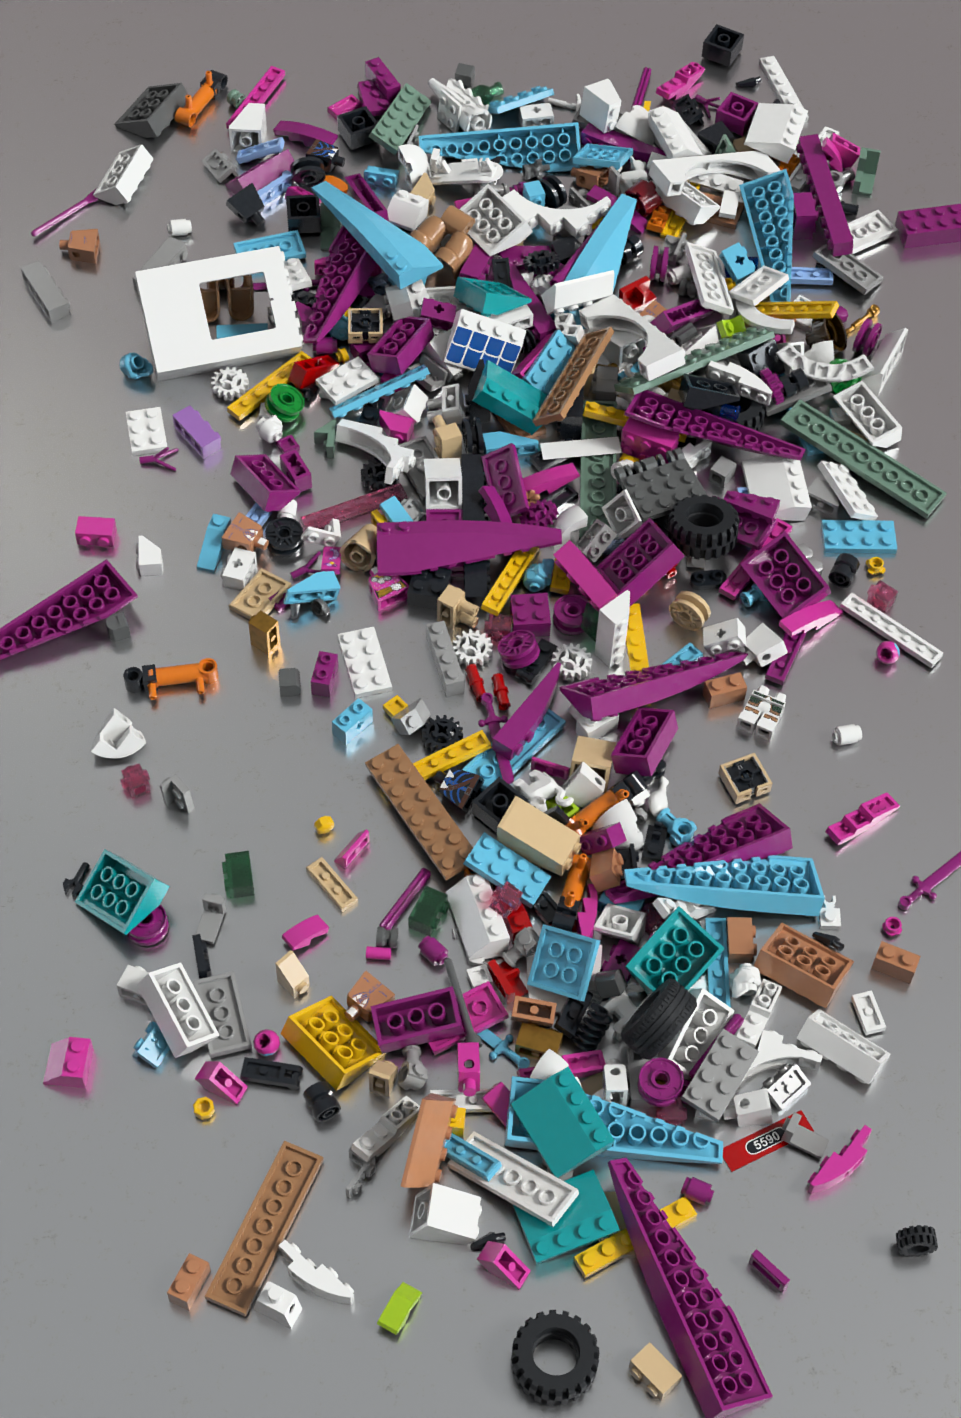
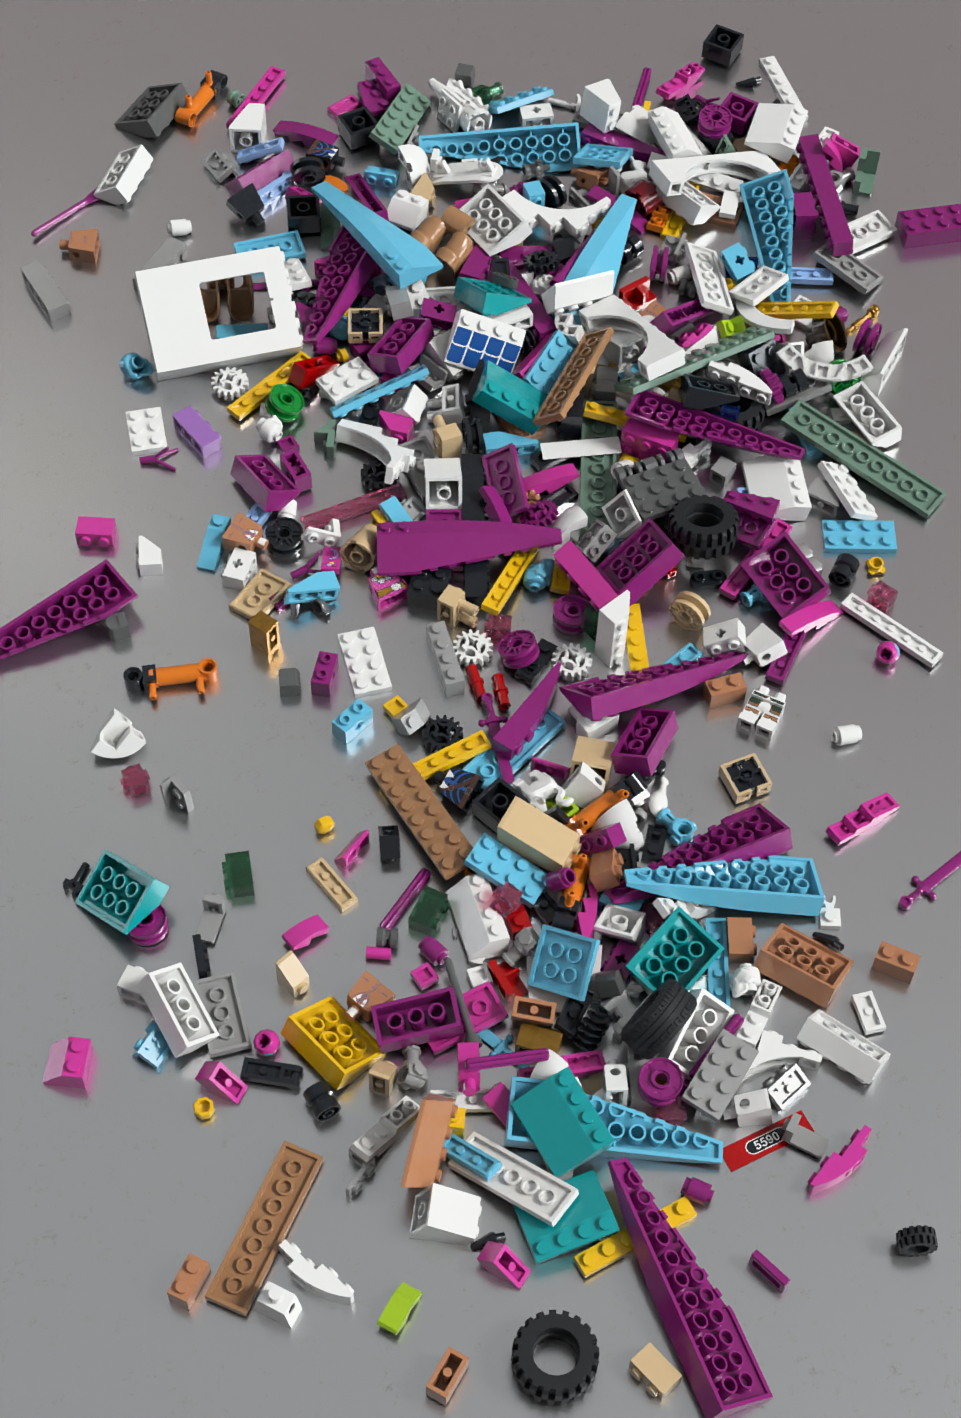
(389, 843): none -> black slope
(424, 976): none -> dark pink plate
(447, 1376): none -> nougat brick
(504, 280): none -> dark grey beam
(507, 1059): none -> magenta axle
(531, 613): magenta brick -> none
(560, 879): none -> magenta brick
(689, 338): none -> dark pink slope
(714, 121): none -> magenta wheel
(895, 922): dark pink plate -> none

